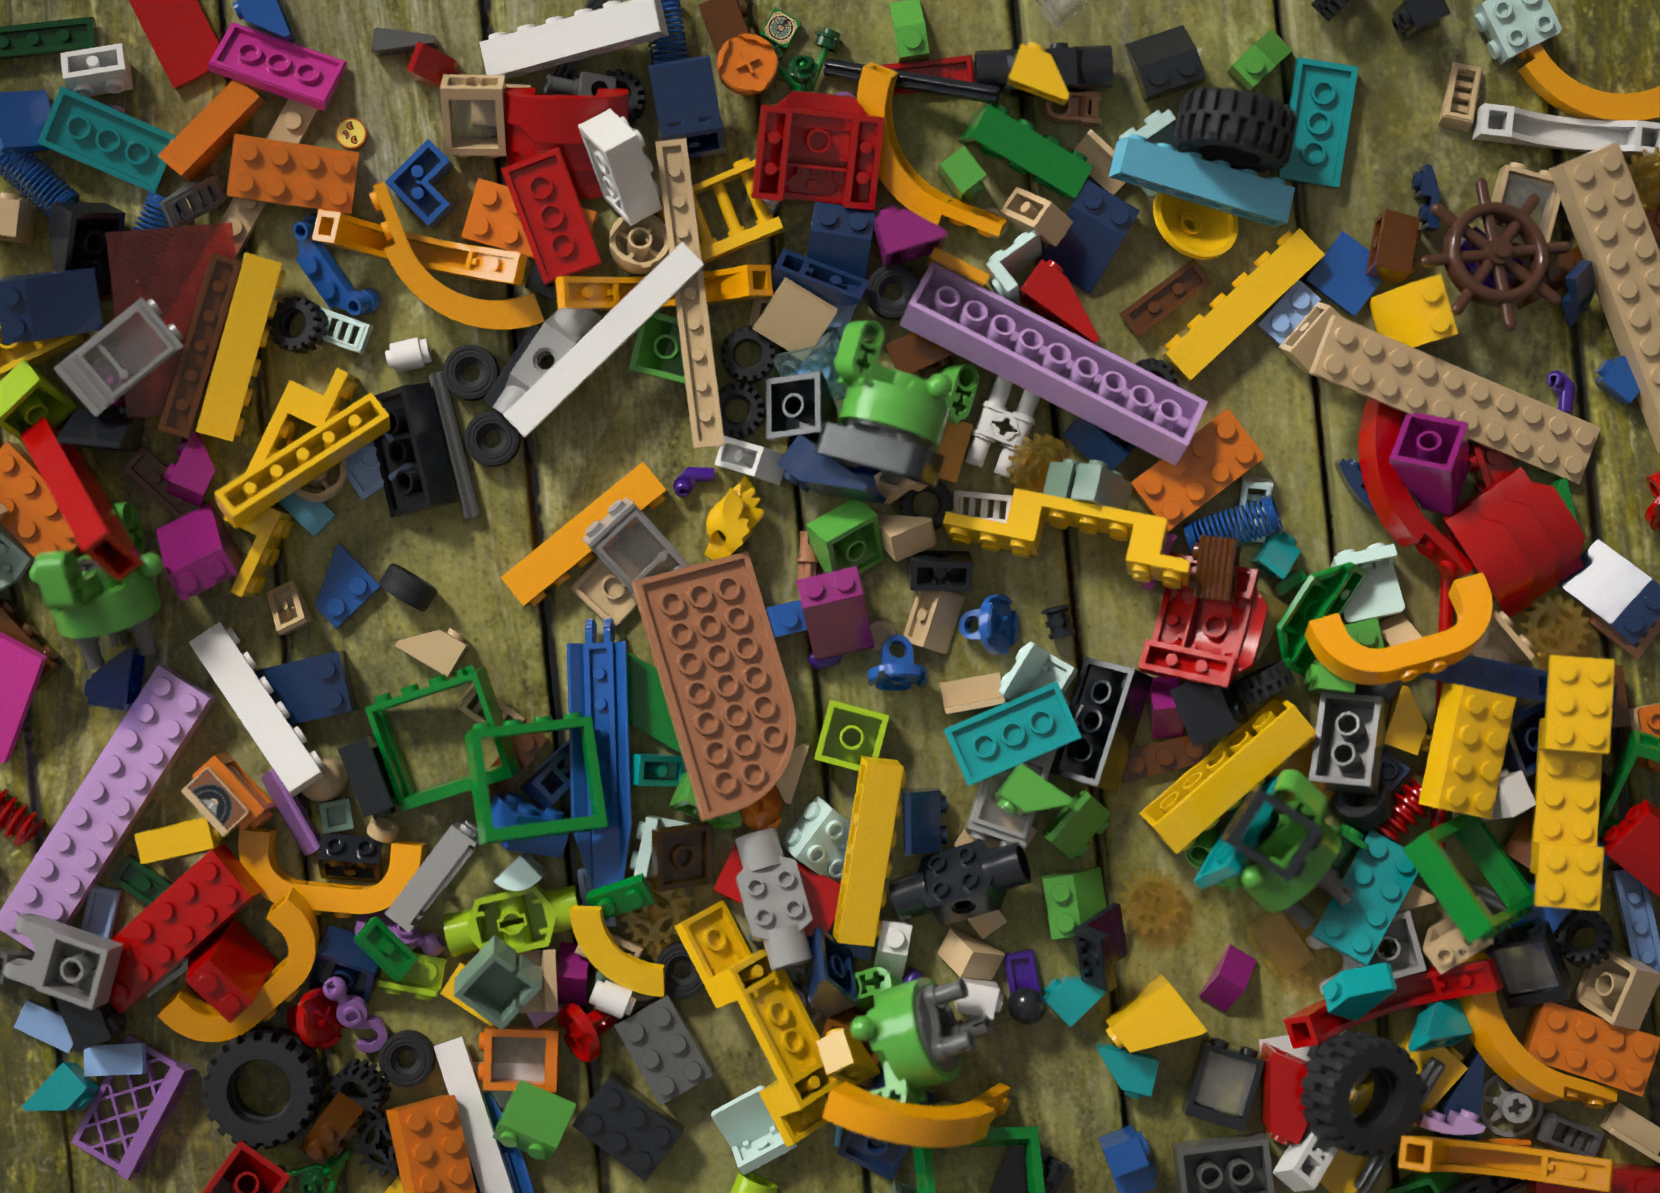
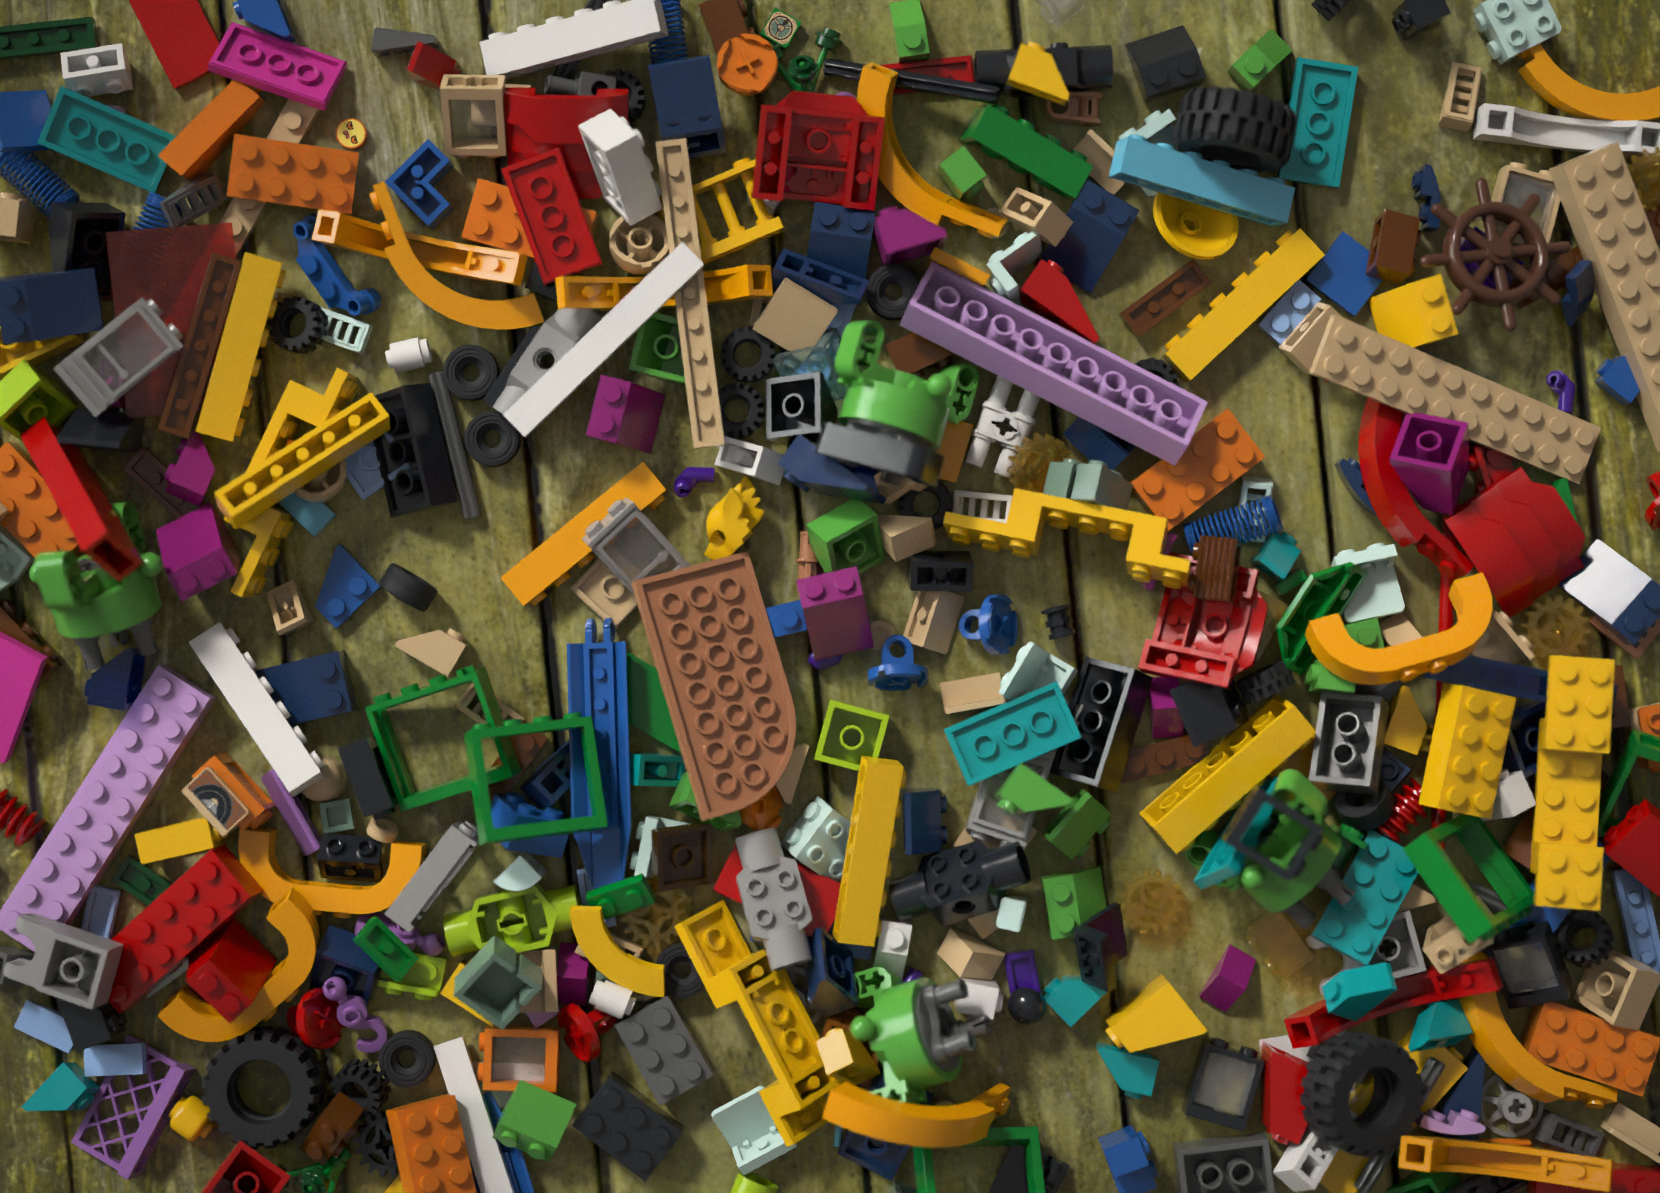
(190, 1118): none -> yellow head
(625, 414): none -> magenta slope
(1011, 913): none -> light aqua slope

